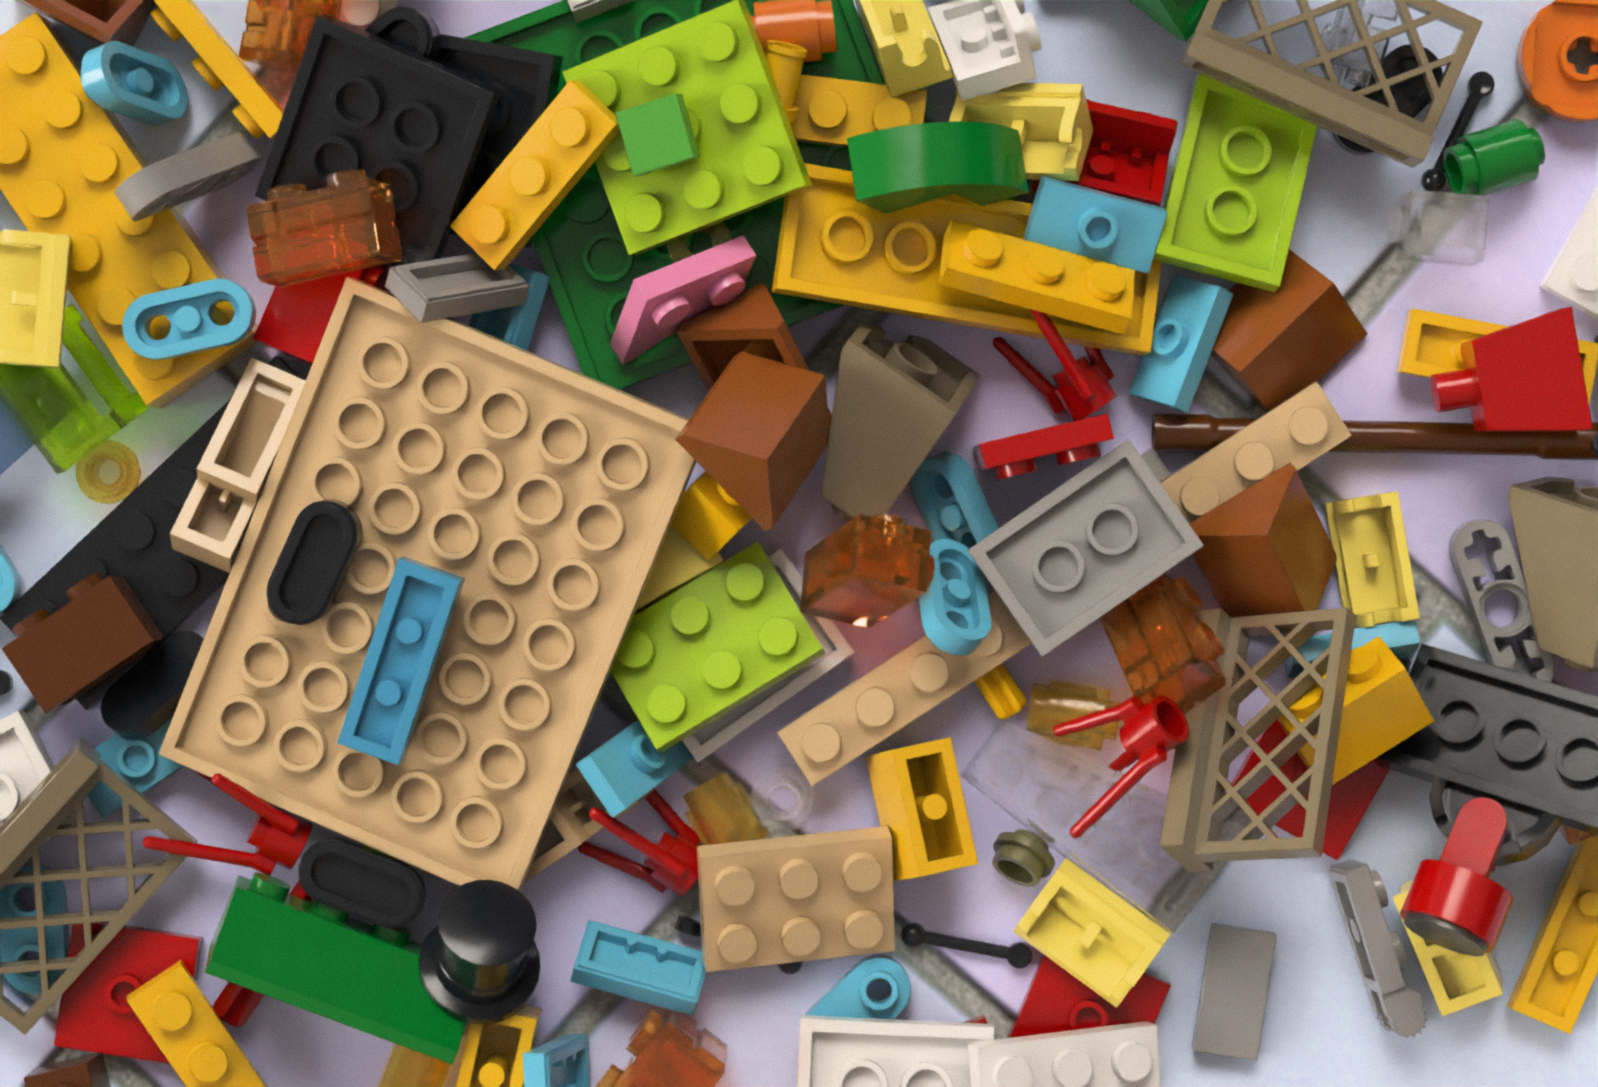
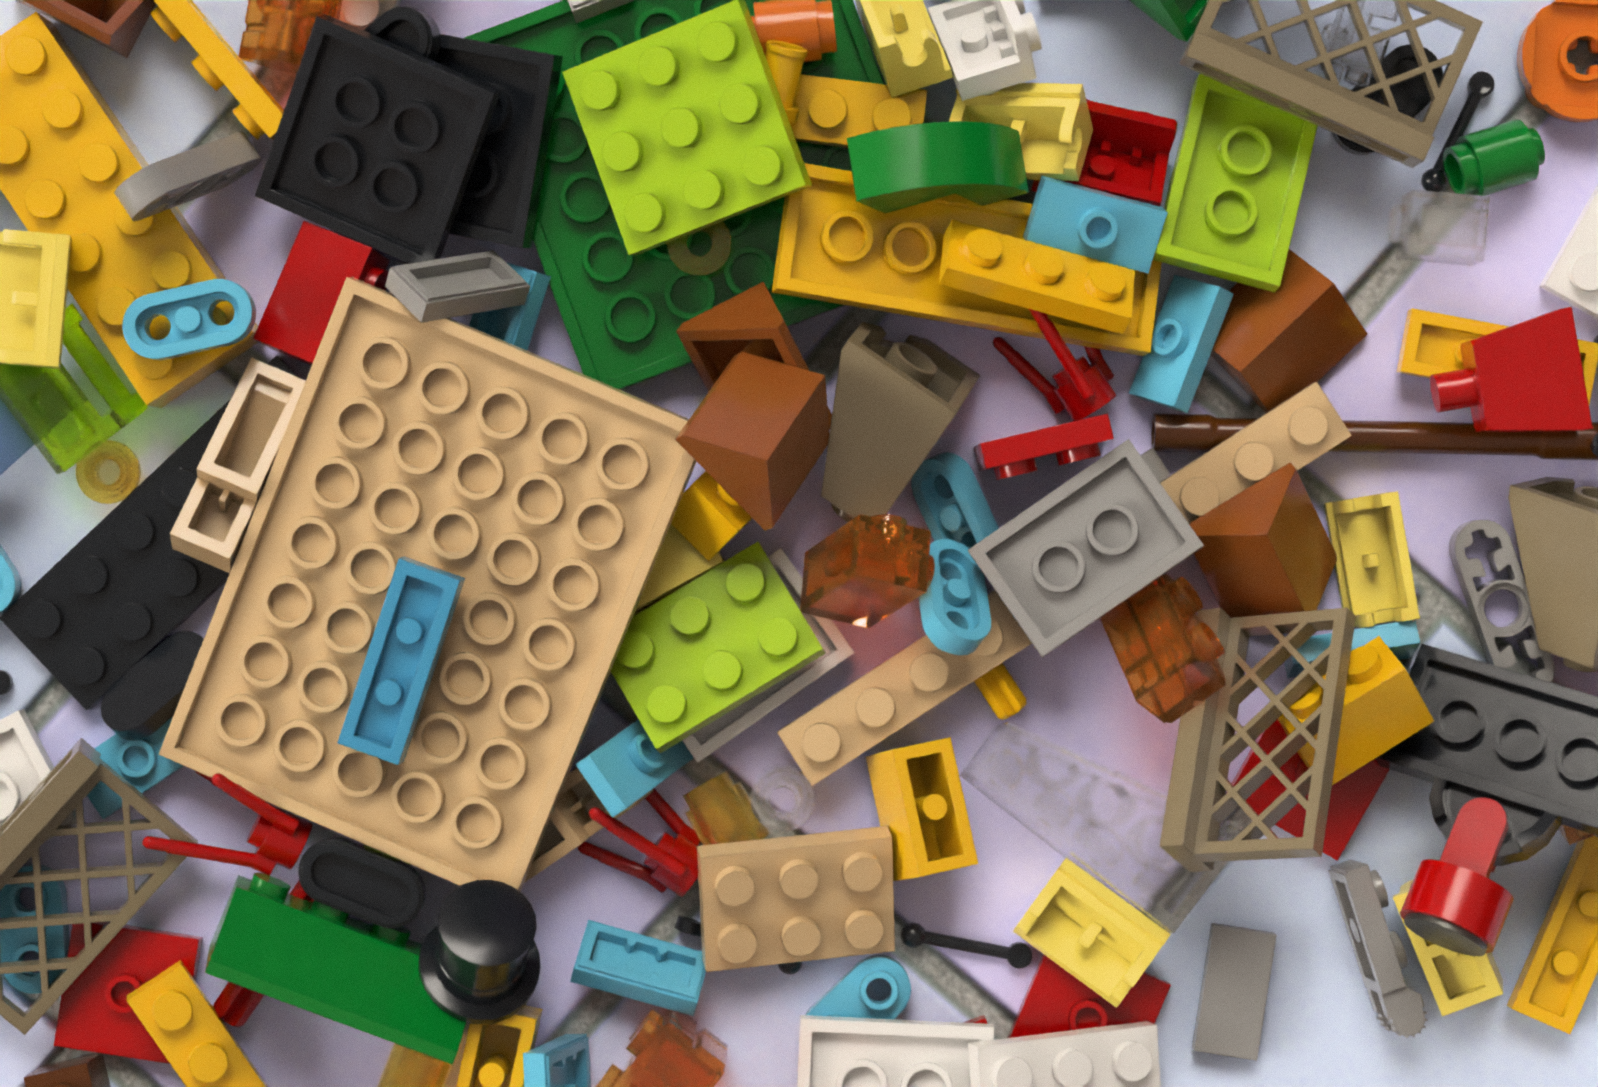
(81, 642): reddish brown brick -> none
(133, 83): medium azure plate -> none
(314, 561): black tile -> none
(323, 230): clear orange brick -> none
(537, 175): yellow plate -> none
(657, 135): bright green tile -> none
(678, 293): bright pink wing -> none
(1022, 857): olive plate -> none
(1065, 701): clear yellow brick -> none
(1146, 736): red plant -> none

